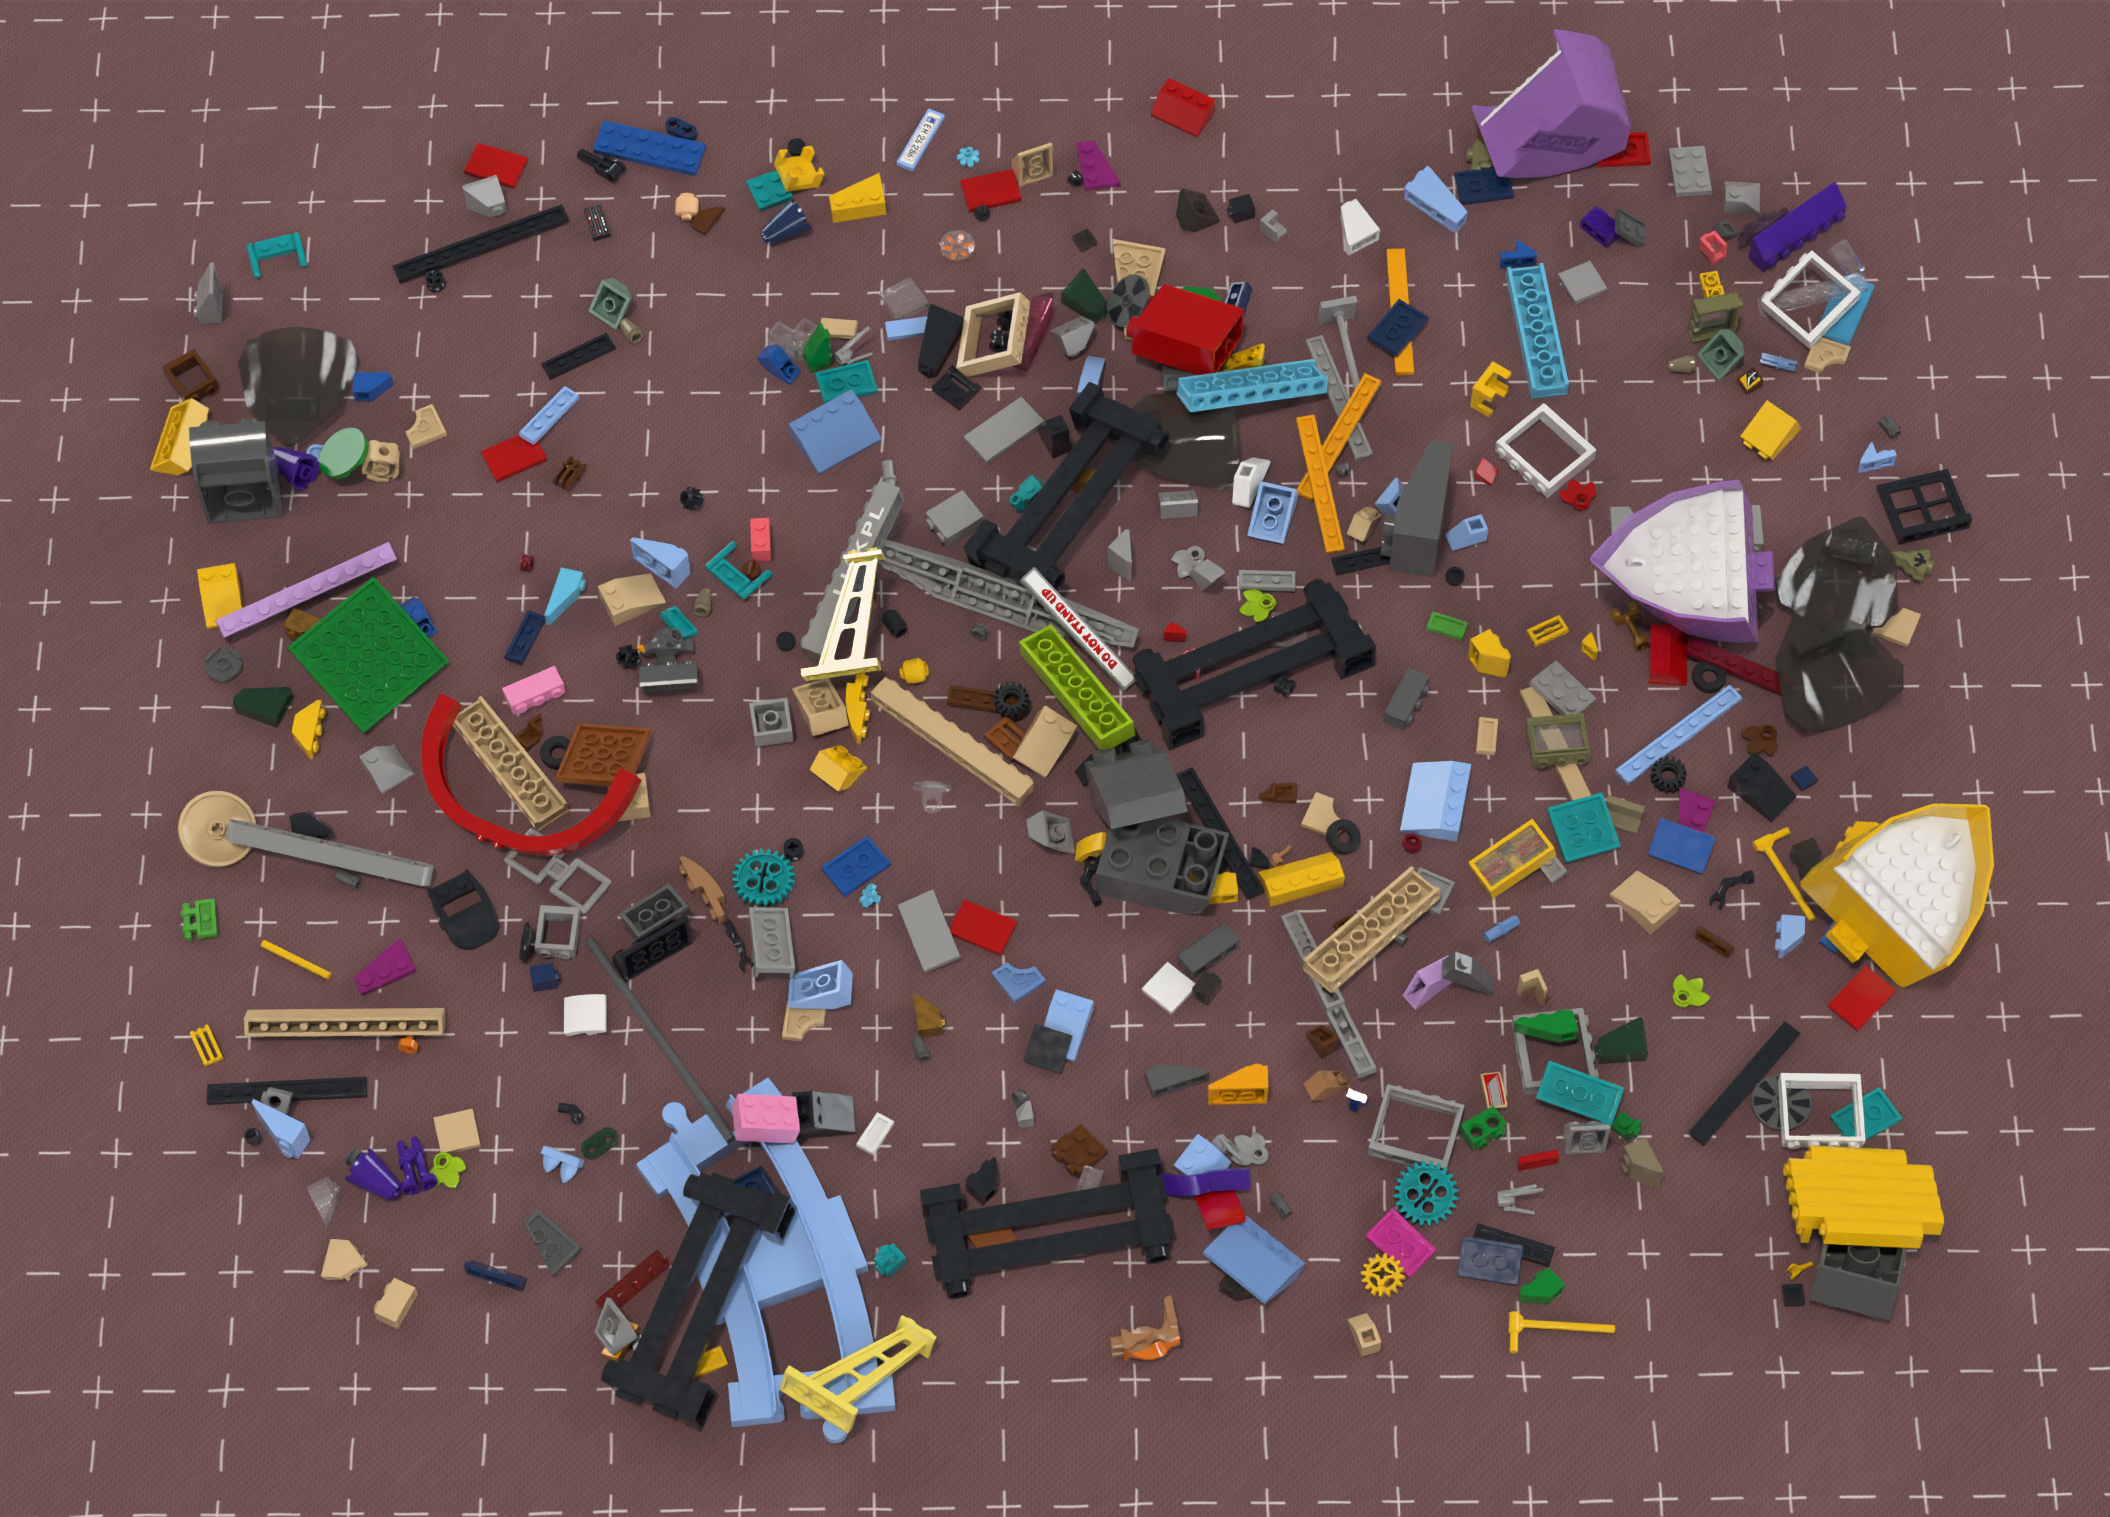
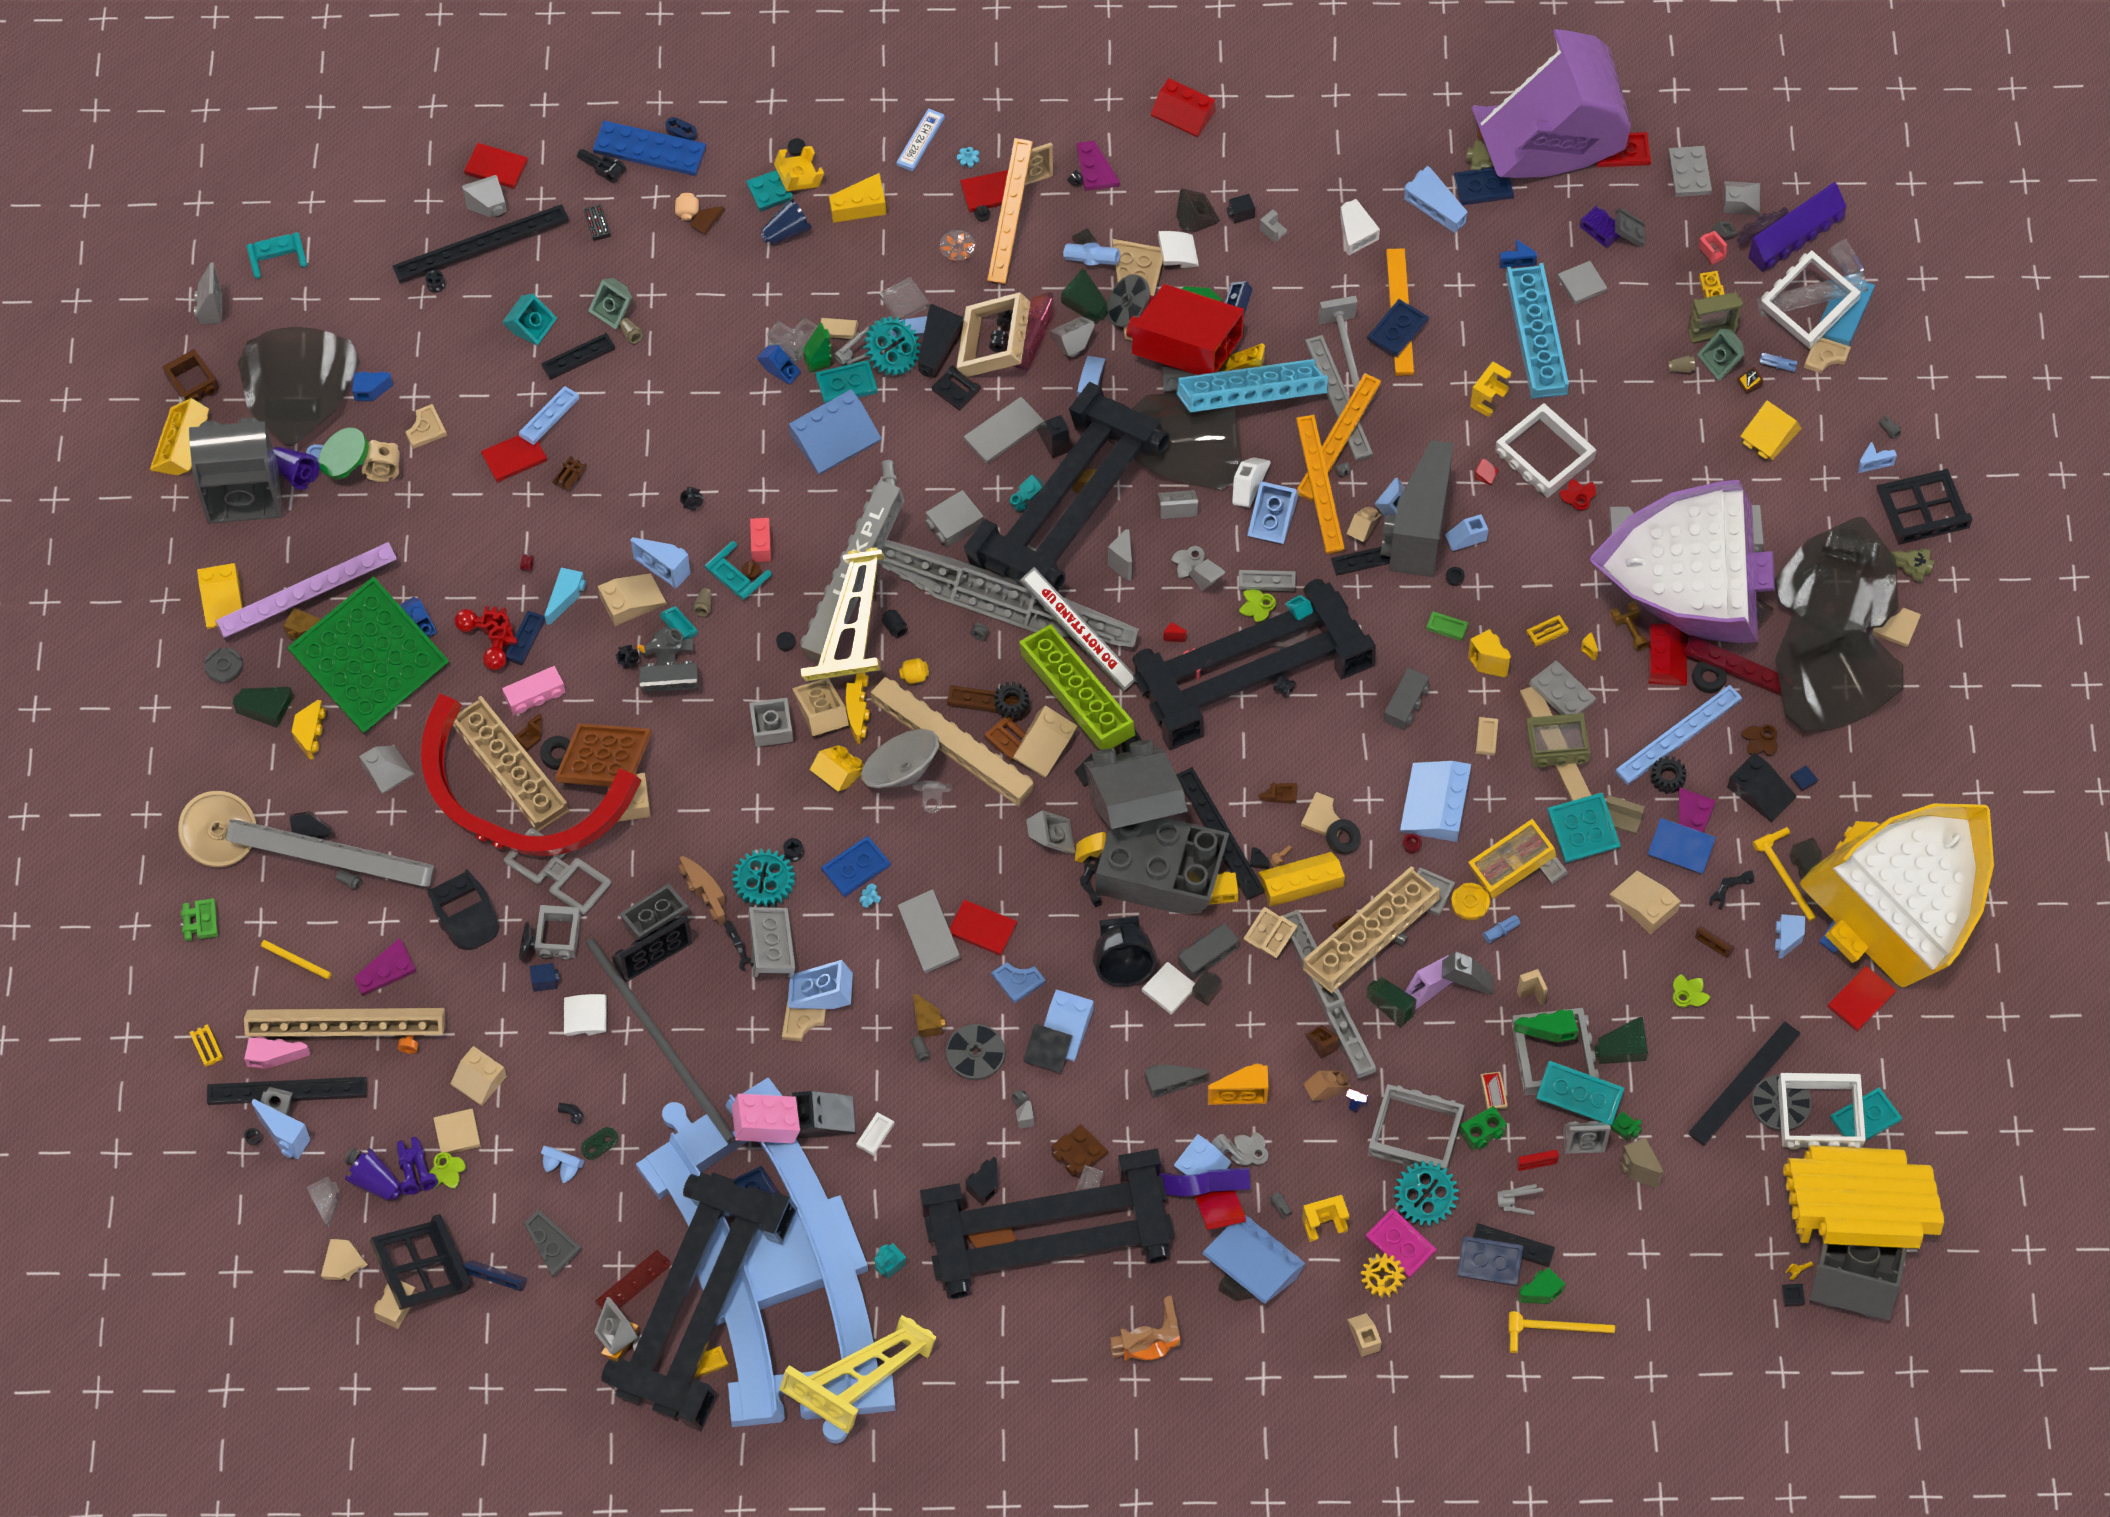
(269, 1053): none -> bright pink slope
(446, 1255): none -> black window
(478, 1076): none -> tan slope
(497, 627): none -> red piece
(529, 319): none -> teal slope
(900, 759): none -> light grey dish
(901, 360): none -> teal gear
(989, 1056): none -> dark grey piece
(1010, 211): none -> light orange tile
(1091, 254): none -> light blue piece
(1123, 952): none -> black plate
(1178, 249): none -> white slope
(1270, 932): none -> tan slope
(1299, 607): none -> teal slope
(1324, 1211): none -> yellow panel
(1392, 1001): none -> clear green slope
(1470, 901): none -> yellow tile

